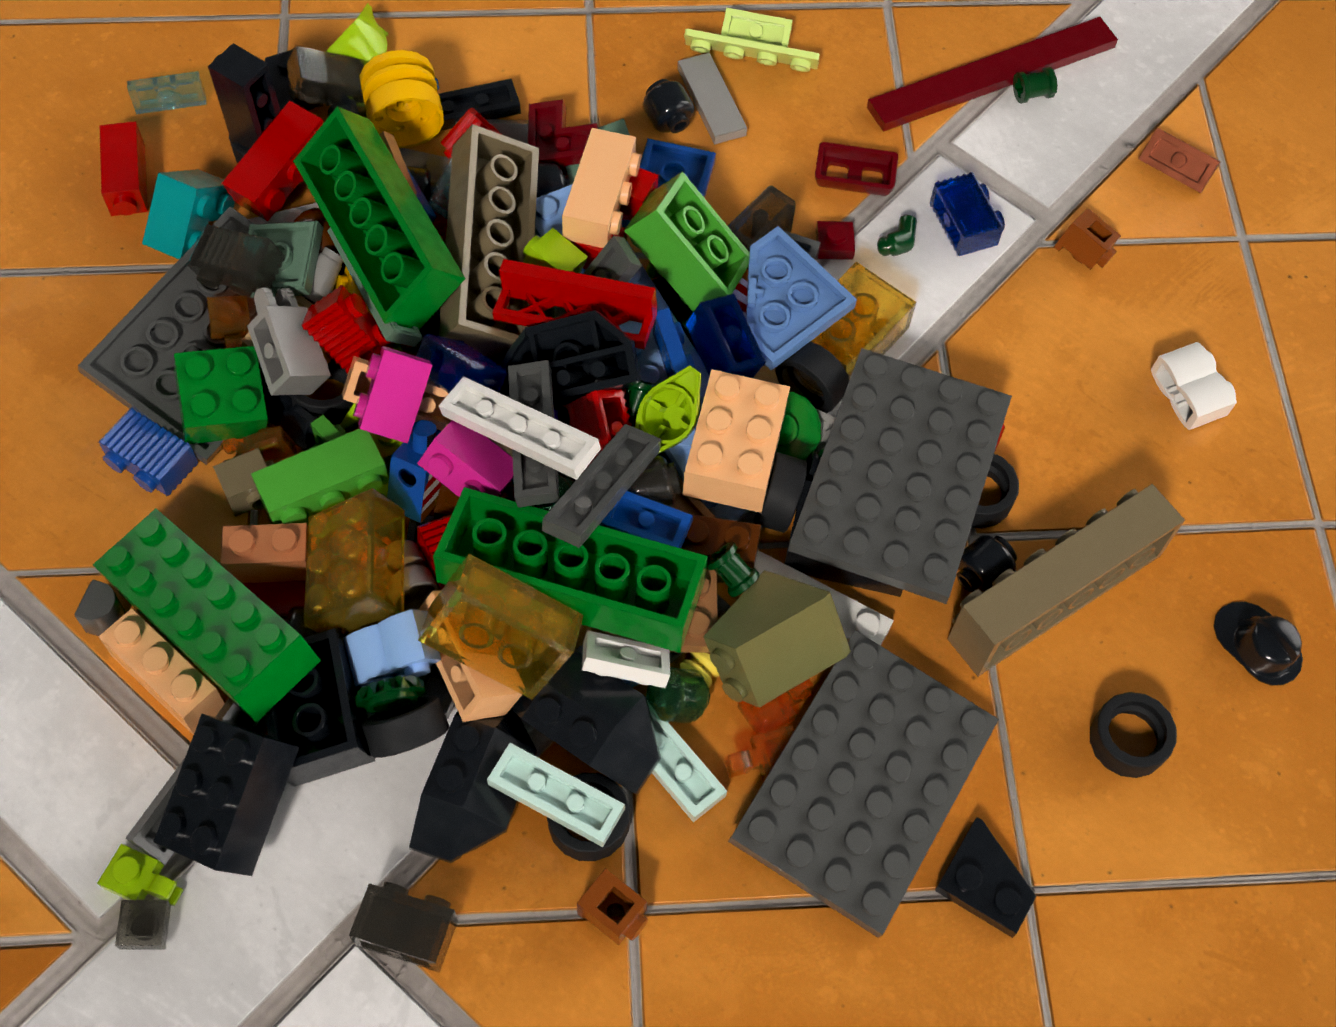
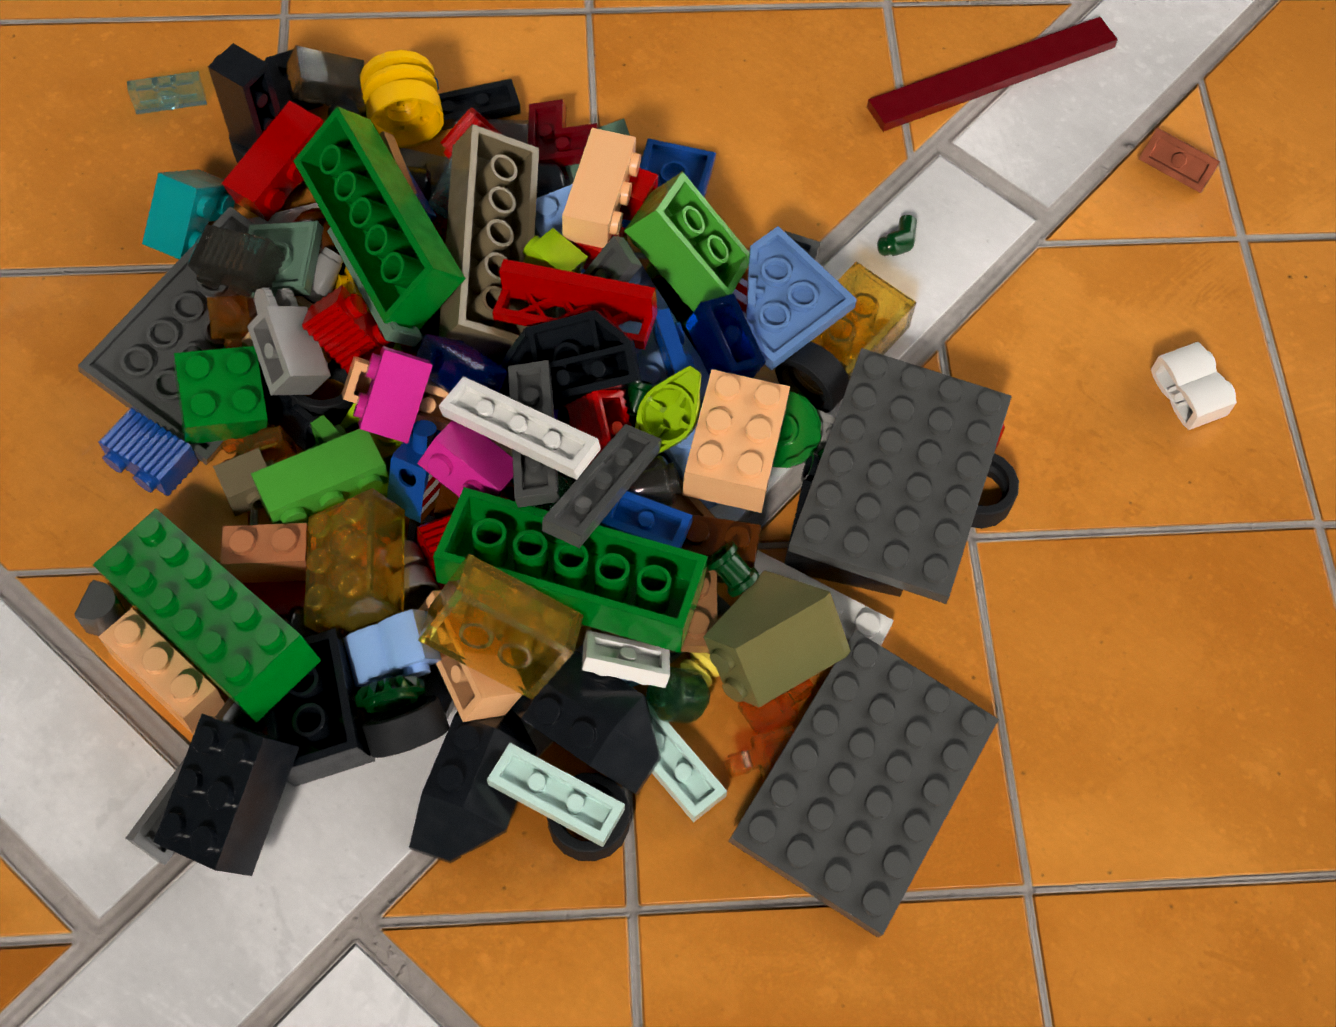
(123, 168): red brick -> none
(136, 875): lime plate -> none
(143, 925): clear smoke plate -> none
(362, 38): lime hat -> none
(404, 925): clear smoke brick -> none
(609, 893): dark orange brick -> none
(668, 106): black head -> none
(712, 98): light grey tile -> none
(754, 37): yellowish green bracket -> none
(763, 215): clear smoke brick -> none
(782, 493): black tyre -> none
(835, 239): dark red plate -> none
(856, 161): dark red piece -> none
(967, 214): clear blue brick -> none
(984, 562): black head -> none
(987, 881): black wing -> none
(1035, 85): dark green bush -> none
(1063, 579): dark tan brick -> none
(1089, 240): dark orange brick -> none
(1145, 708): black tyre -> none
(1260, 642): black piece -> none

